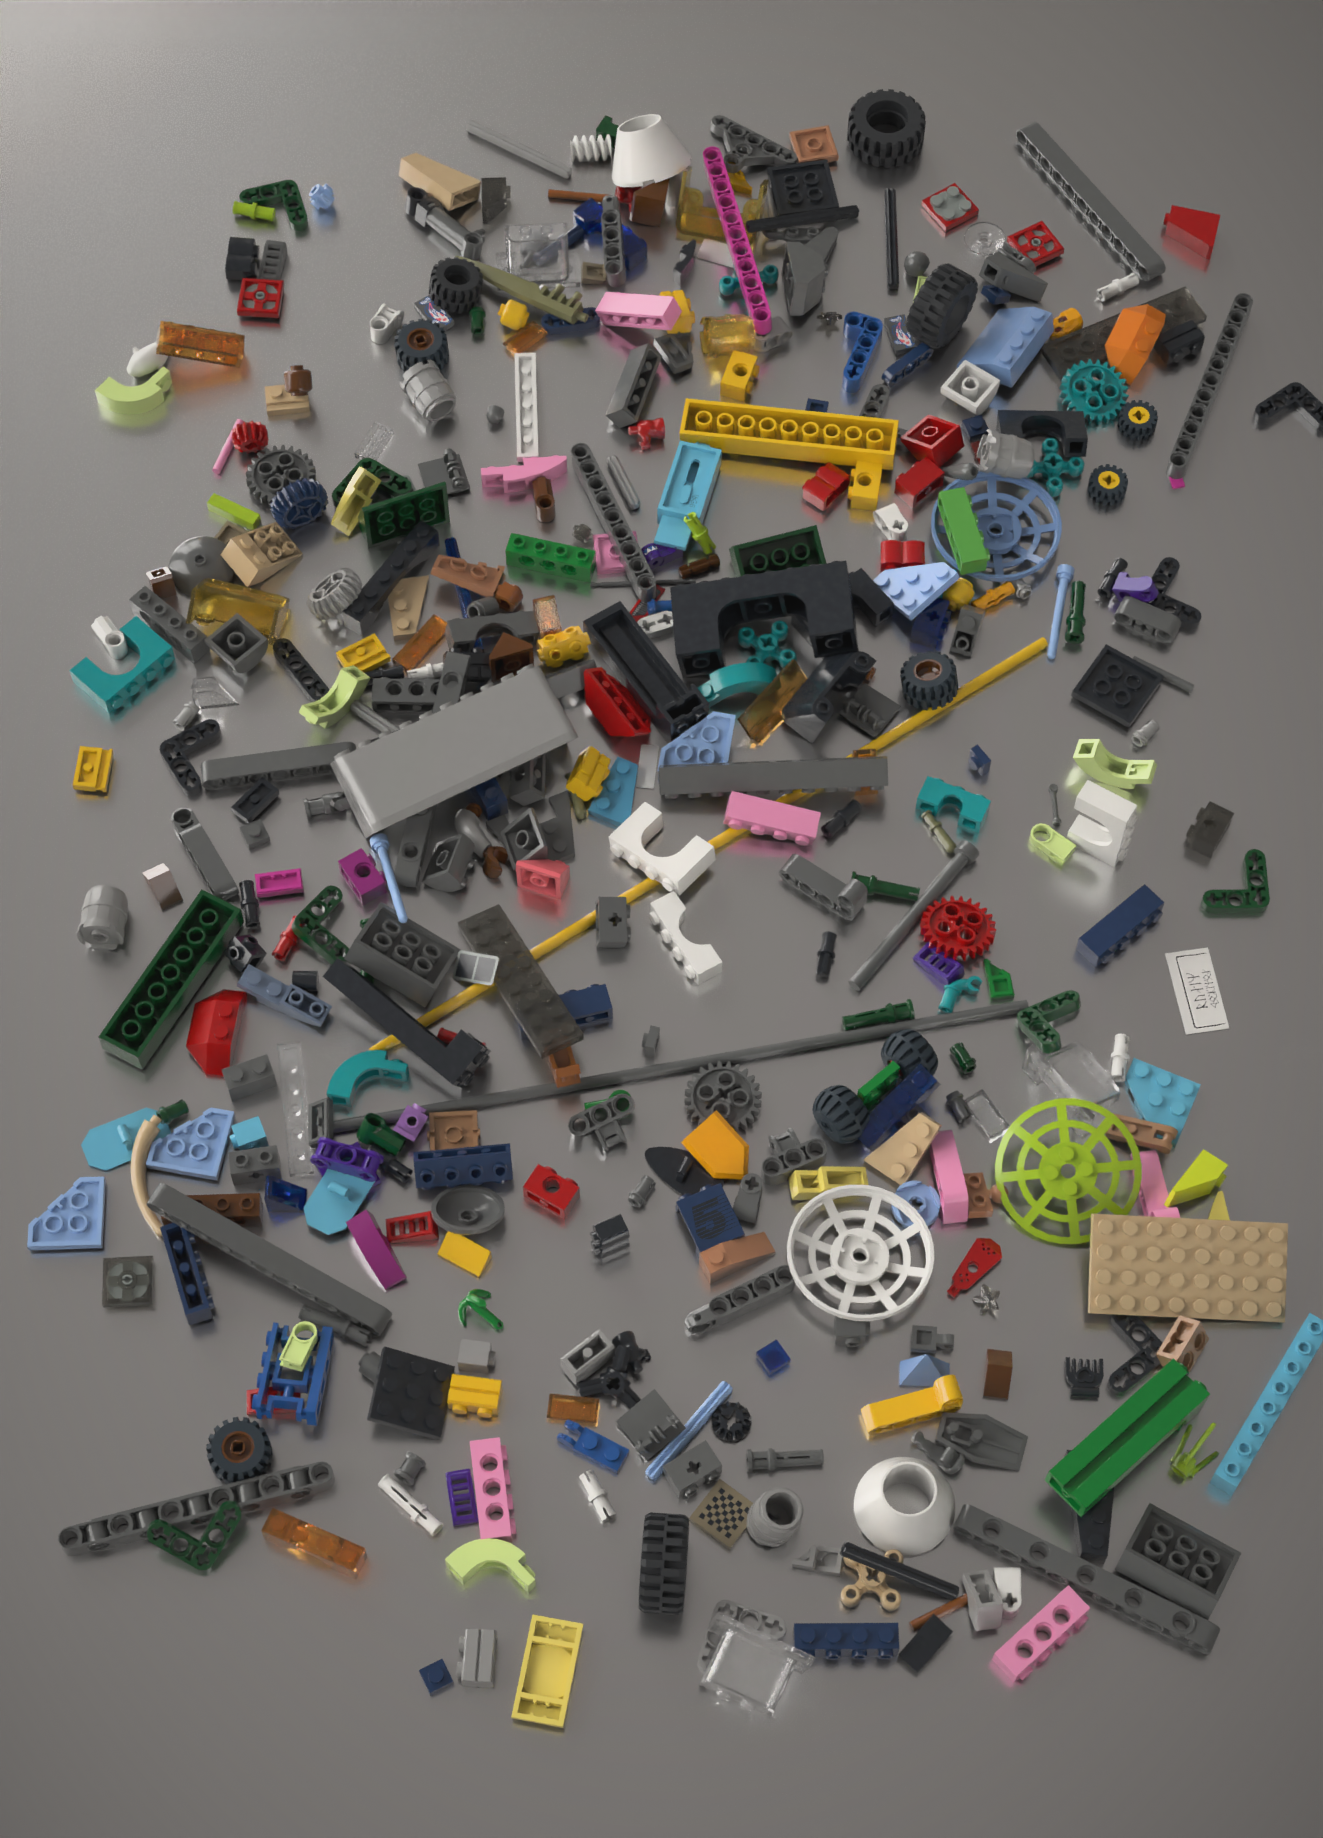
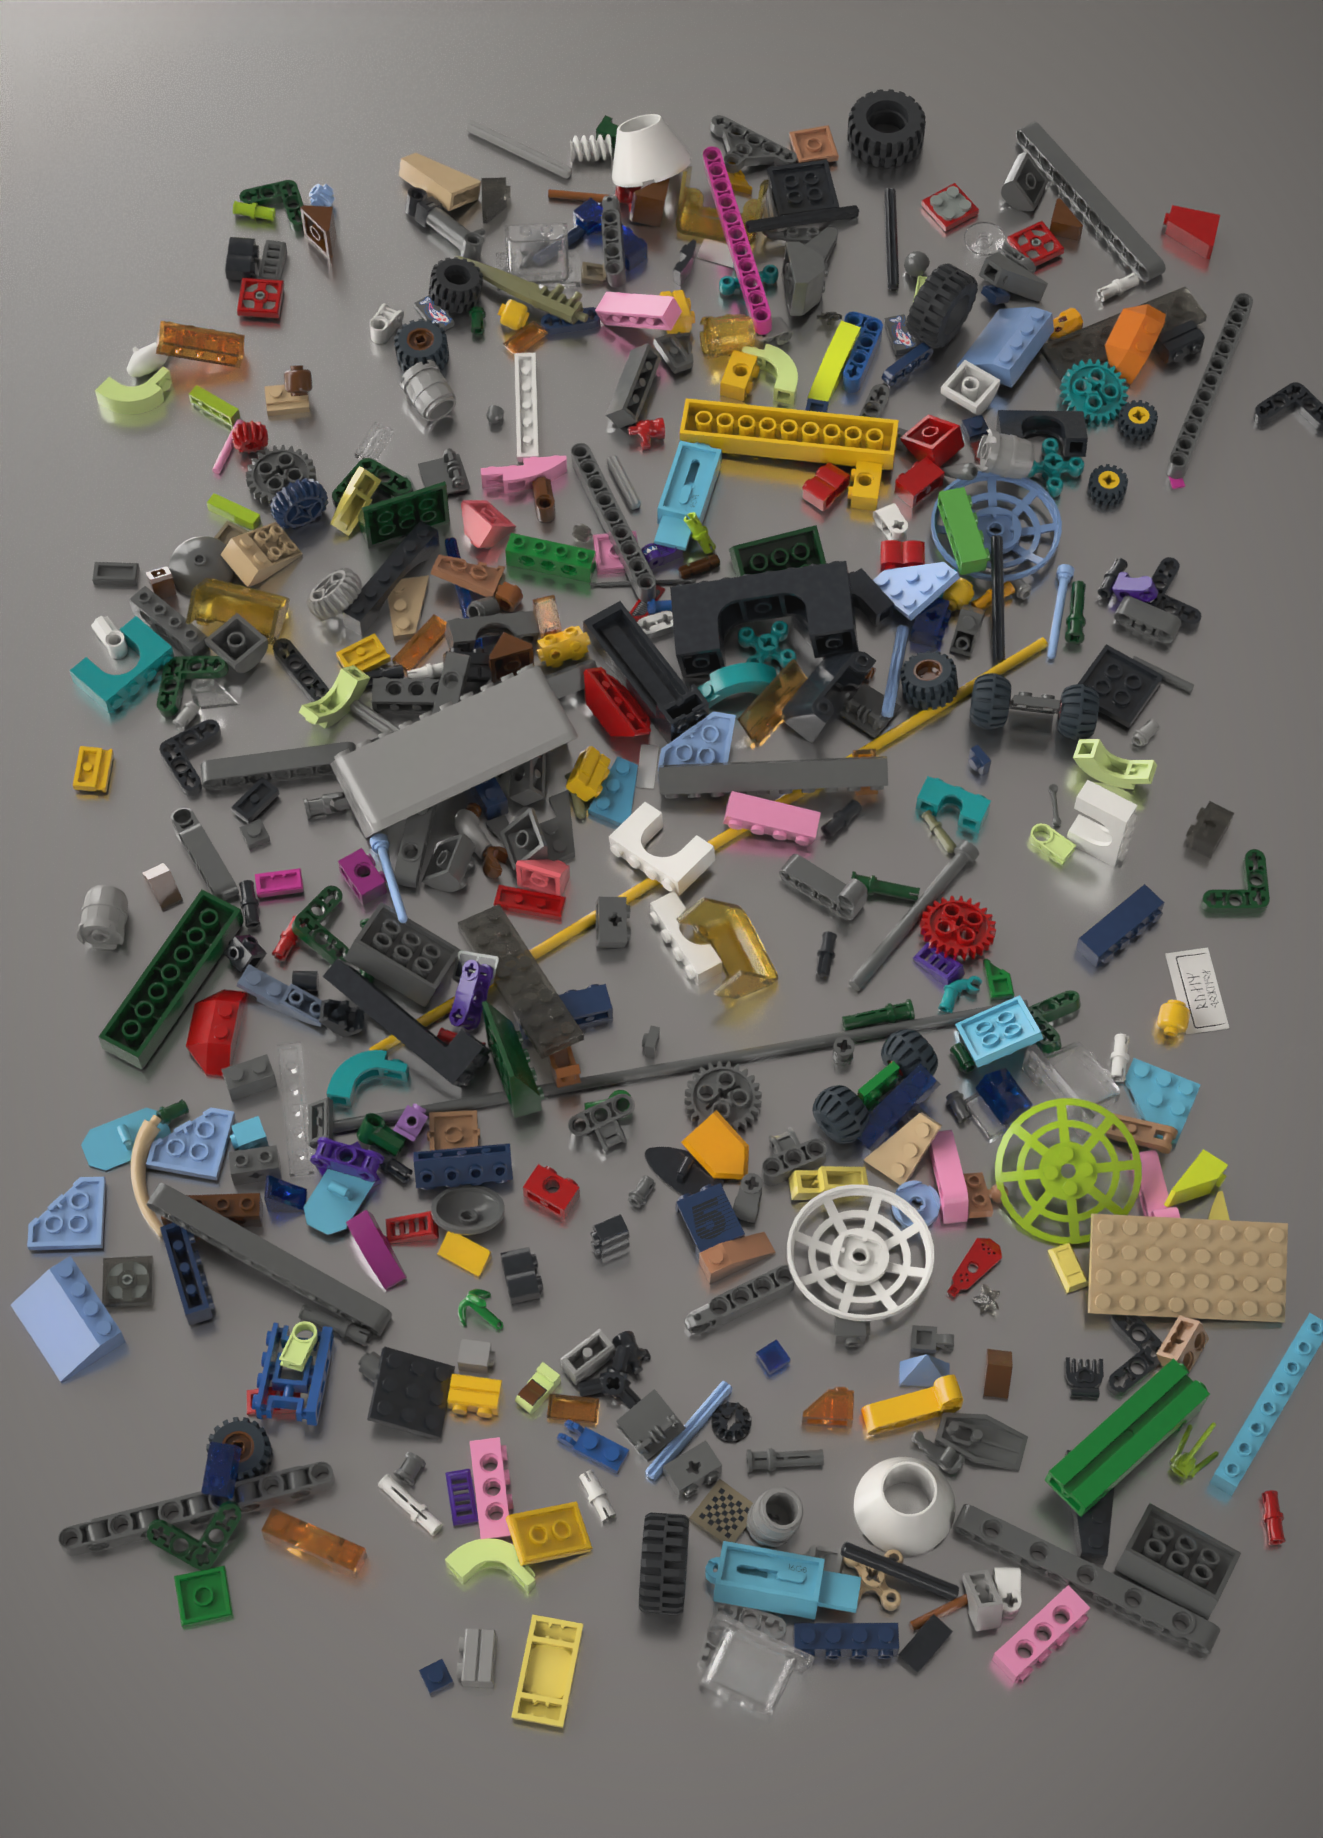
(67, 1320): none -> medium blue slope
(115, 573): none -> dark grey tile
(184, 672): none -> dark green beam
(203, 1596): none -> green tile
(214, 405): none -> lime piece
(221, 1470): none -> clear blue brick
(320, 227): none -> reddish brown slope
(341, 1017): none -> black hand
(470, 995): none -> dark purple piece
(484, 523): none -> coral slope
(512, 1063): none -> dark green slope
(520, 1275): none -> black brick
(530, 902): none -> red tile
(538, 1388): none -> yellowish green leg
(548, 1533): none -> yellow tile
(735, 943): none -> clear yellow windscreen
(779, 1581): none -> medium azure piece
(781, 368): none -> yellowish green arch
(831, 1409): none -> clear orange slope
(834, 362): none -> neon yellow slope
(840, 1044): none -> dark grey bush
(894, 671): none -> light blue axle
(997, 598): none -> black axle
(999, 1031): none -> medium azure plate
(1003, 1096): none -> clear blue brick
(1024, 184): none -> dark grey brick
(1064, 222): none -> reddish brown slope
(1068, 1267): none -> light yellow tile
(1075, 709): none -> black plate
(1173, 1017): none -> yellow head
(1273, 1517): none -> red pin

